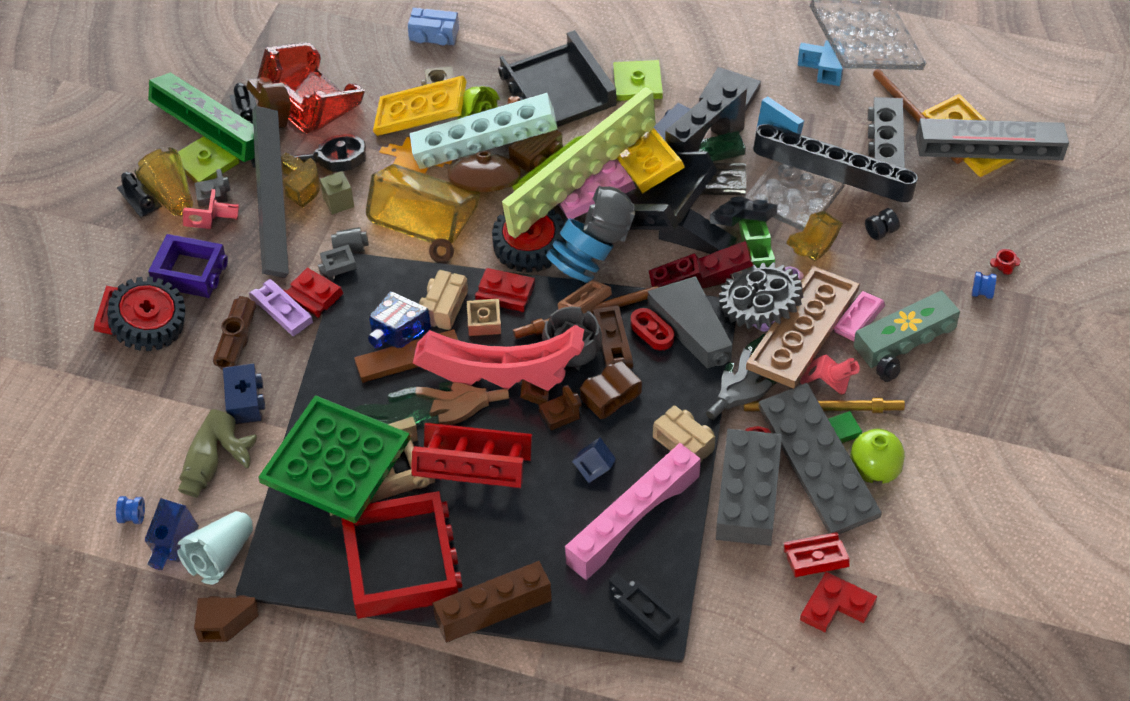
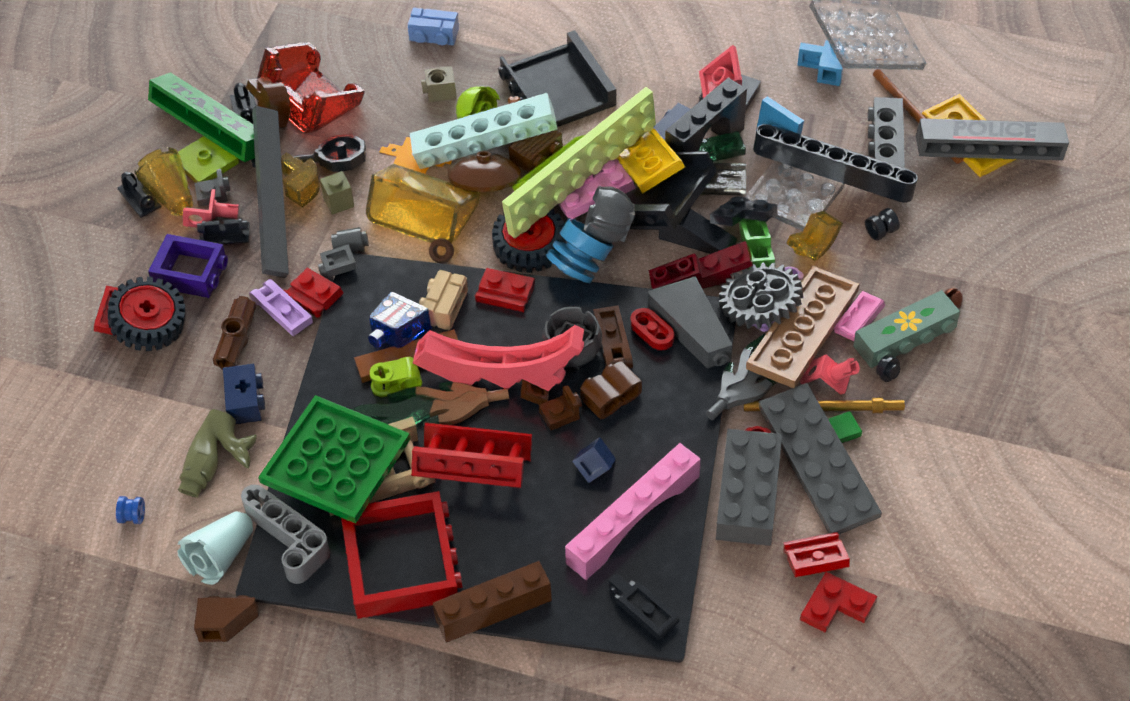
(167, 528): clear blue torso -> none
(228, 233): none -> black hinge
(282, 528): none -> light grey beam
(395, 375): none -> lime piece
(420, 105): yellow tile -> none
(483, 317): tan piece -> none
(537, 326): dark orange bar -> none
(587, 296): nougat tile -> none
(634, 76): lime plate -> none
(680, 427): tan brick -> none
(720, 69): none -> coral slope
(878, 455): lime cylinder -> none
(956, 296): none -> copper hinge
(984, 285): blue wheel -> none
(1005, 261): red plate -> none

